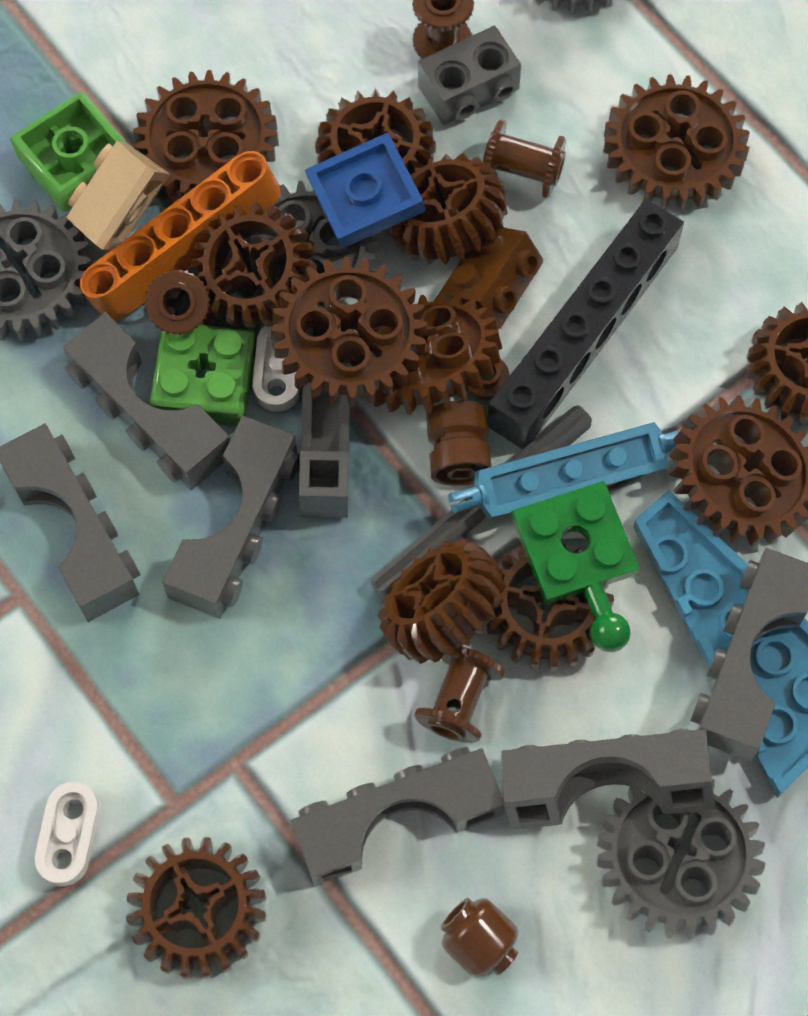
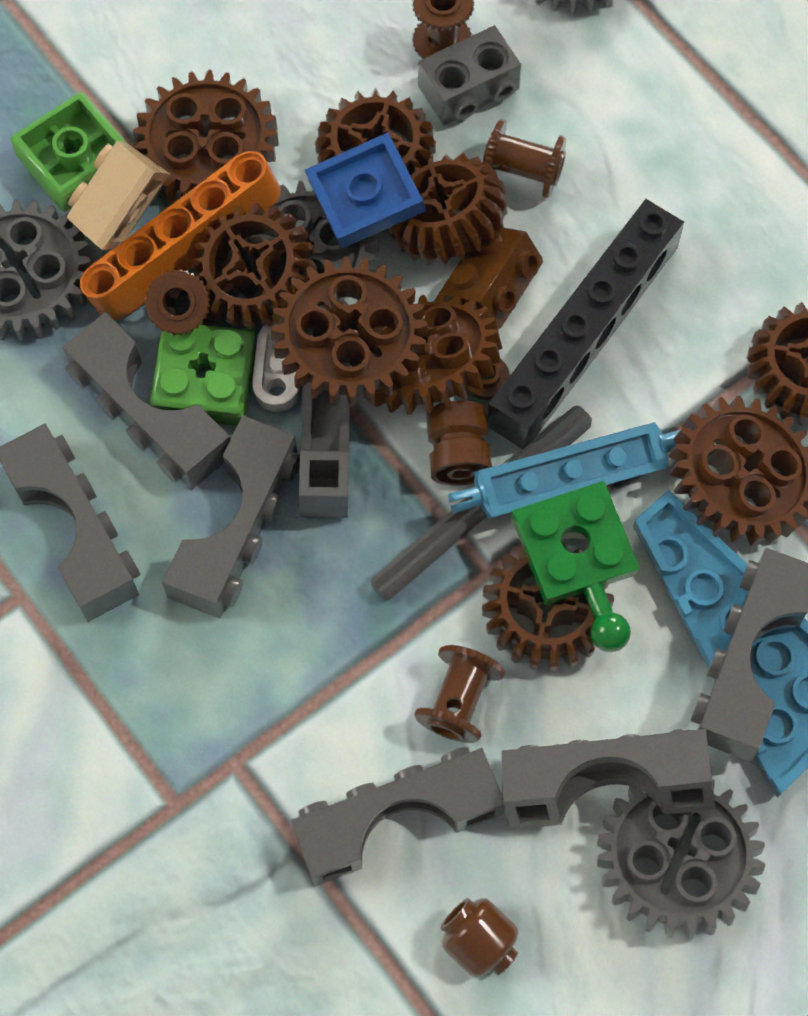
(67, 835): white plate -> none
(174, 918): reddish brown gear -> none
(441, 601): reddish brown gear -> none
(676, 142): reddish brown gear -> none

